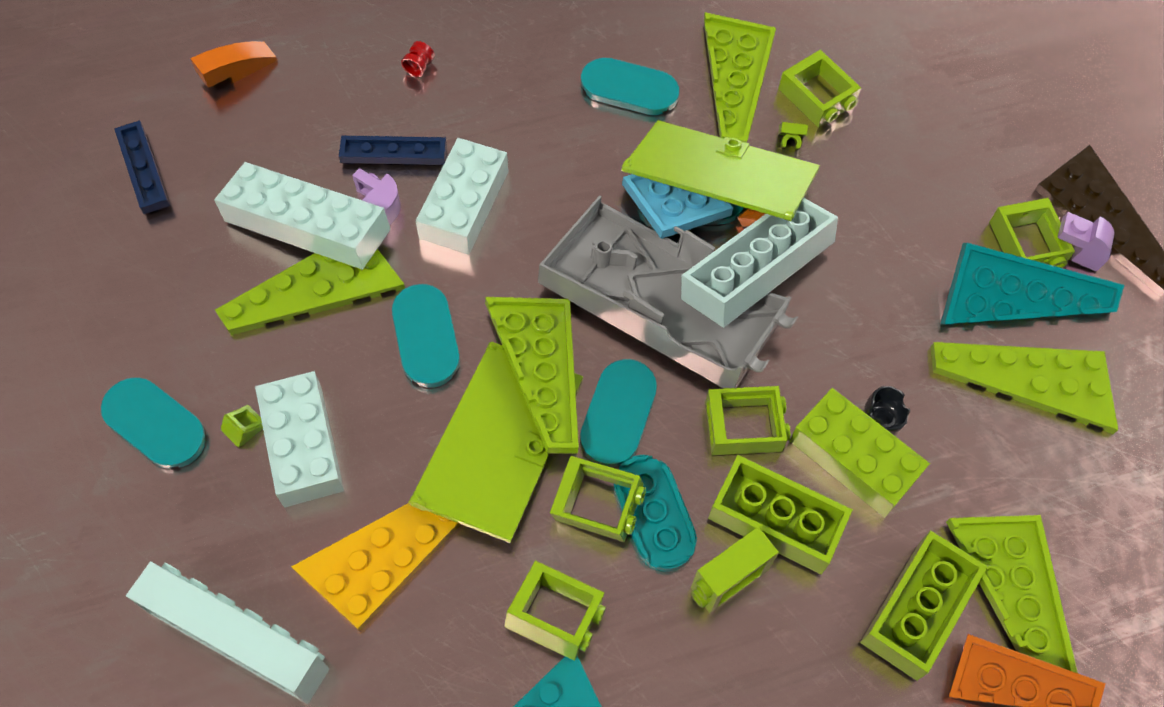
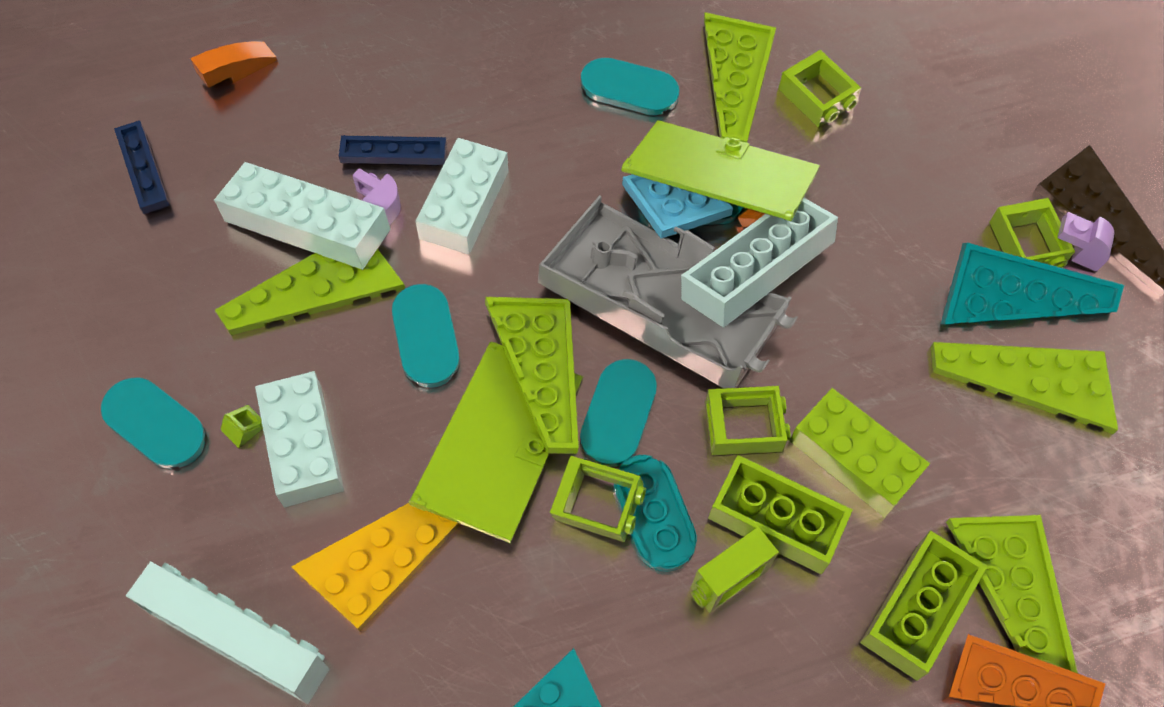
(416, 61): red wheel -> none
(544, 633): lime window -> none
(792, 131): lime tile -> none
(888, 408): black hair -> none

